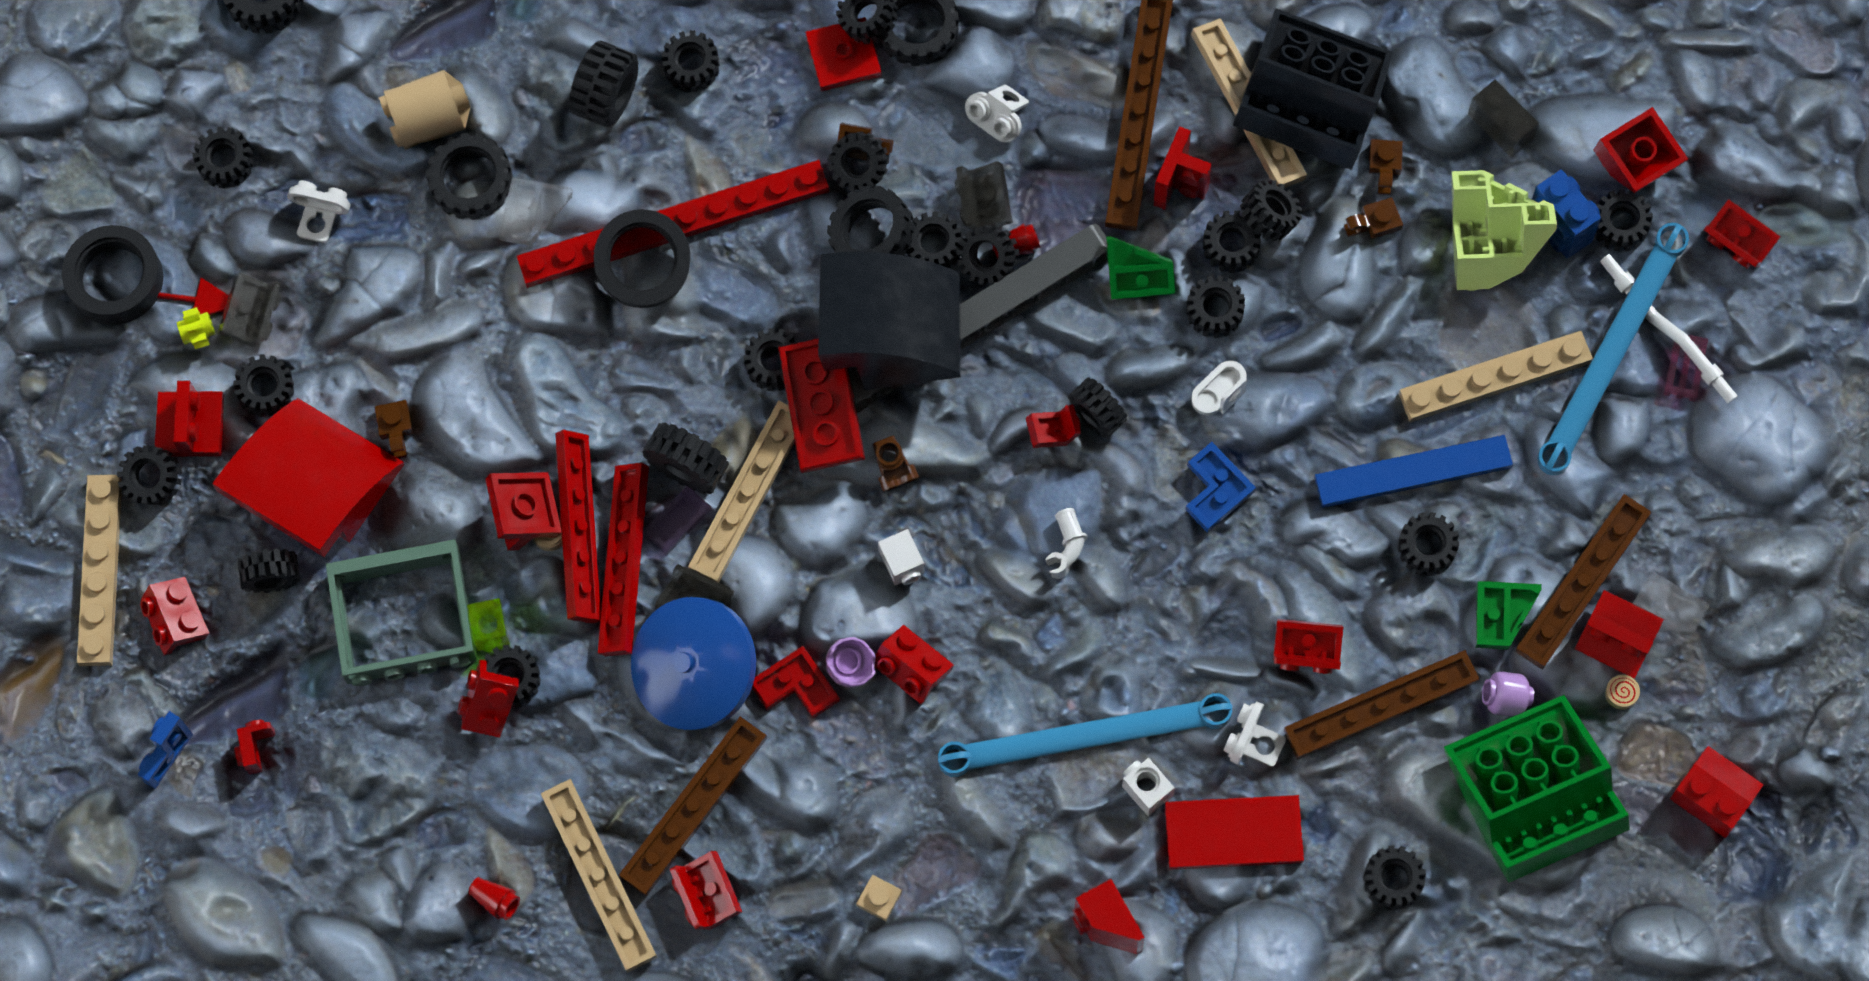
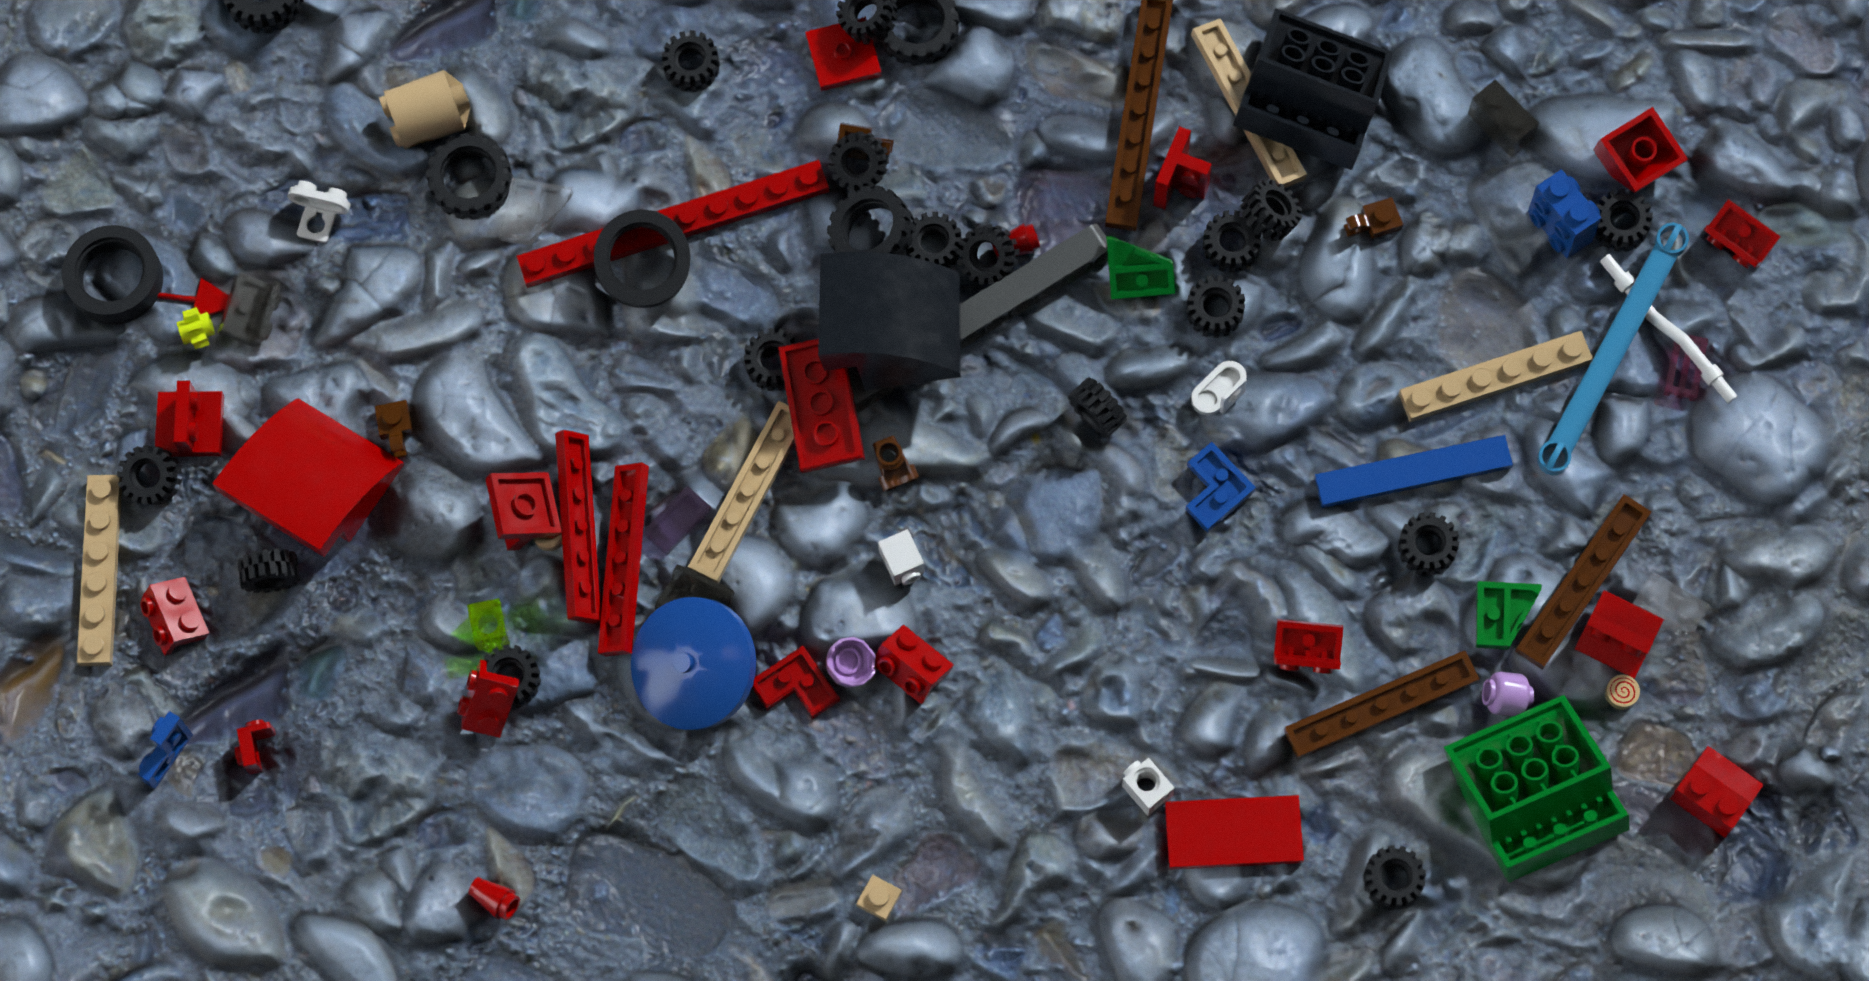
(218, 141): black tyre -> none
(258, 368): black tyre -> none
(387, 564): sand green window -> none
(599, 875): tan plate -> none
(603, 84): black tyre -> none
(685, 458): black tyre -> none
(693, 806): reddish brown plate -> none
(705, 891): red bracket -> none
(983, 196): clear smoke bracket -> none
(995, 113): white bracket -> none
(1053, 428): red bracket -> none
(1073, 543): white piece -> none
(1084, 735): dark azure piece -> none
(1107, 919): red slope -> none
(1240, 744): white bracket -> none
(1386, 161): reddish brown plate -> none
(1495, 229): yellowish green brick -> none

